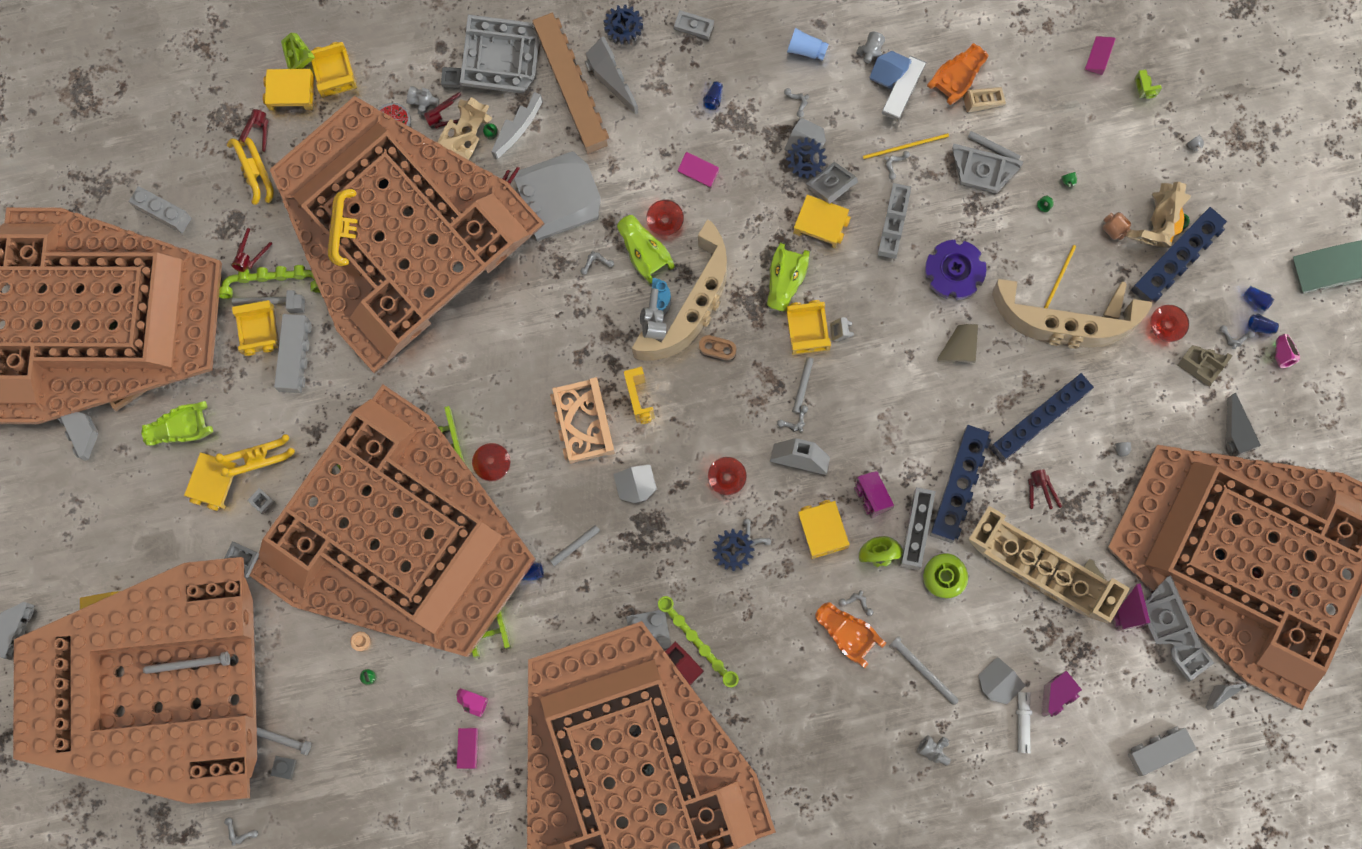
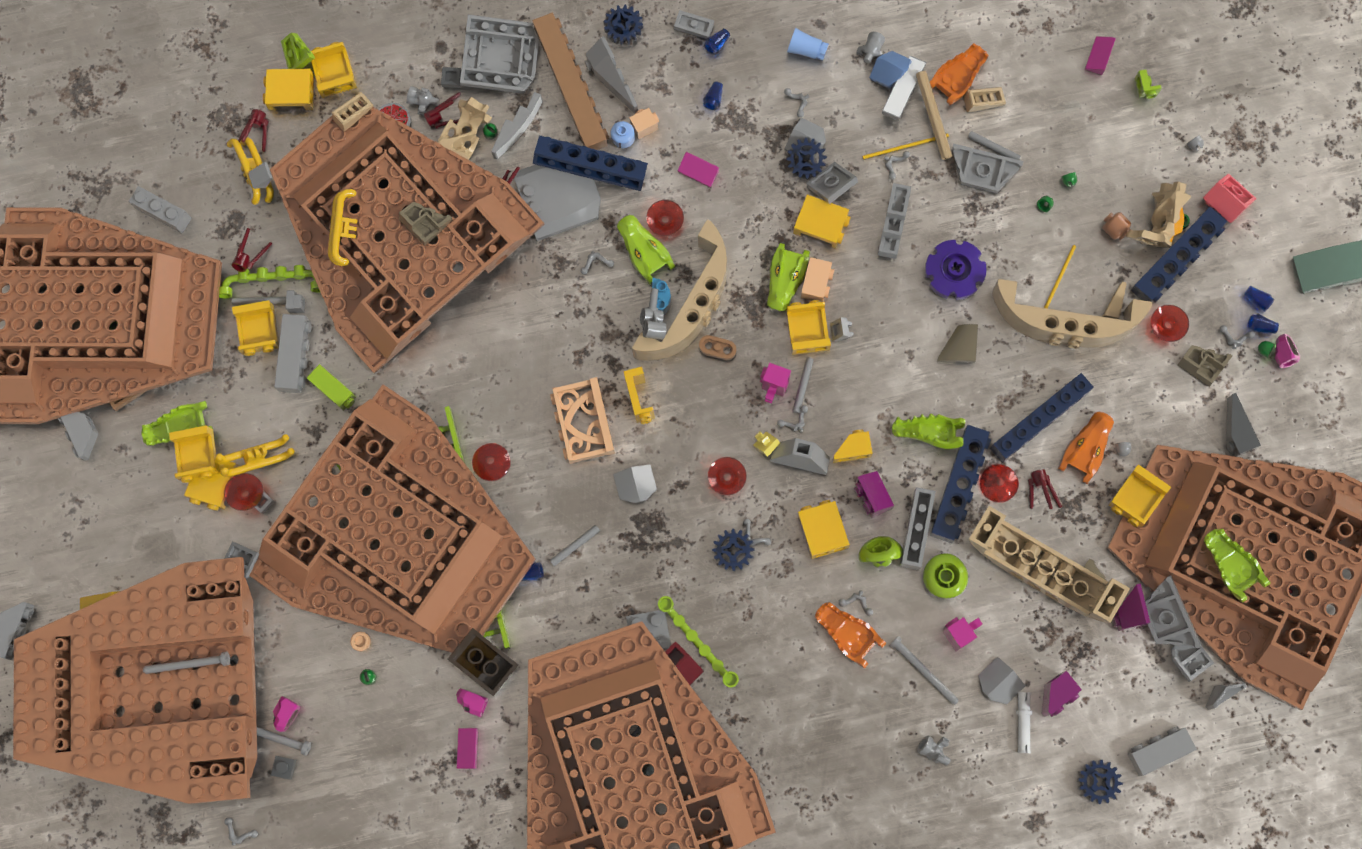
(194, 453): none -> yellow panel
(237, 486): none -> clear red dish
(260, 176): none -> light grey slope
(285, 713): none -> dark pink rock
(331, 387): none -> lime brick
(350, 120): none -> tan slope
(423, 222): none -> dark tan slope
(482, 662): none -> dark brown slope
(590, 163): none -> dark blue brick
(622, 134): none -> light blue head
(644, 122): none -> light nougat brick
(716, 42): none -> clear blue cone
(765, 443): none -> light yellow tile
(774, 381): none -> dark pink brick
(816, 280): none -> light nougat brick
(854, 447): none -> yellow slope
(934, 115): none -> tan axle
(934, 430): none -> lime animal
(960, 632): none -> dark pink brick
(996, 492): none -> clear red dish
(1088, 447): none -> orange animal
(1106, 776): none -> dark blue gear
(1139, 496): none -> yellow panel
(1229, 198): none -> coral slope
(1235, 565): none -> lime animal
(1265, 348): none -> green hinge

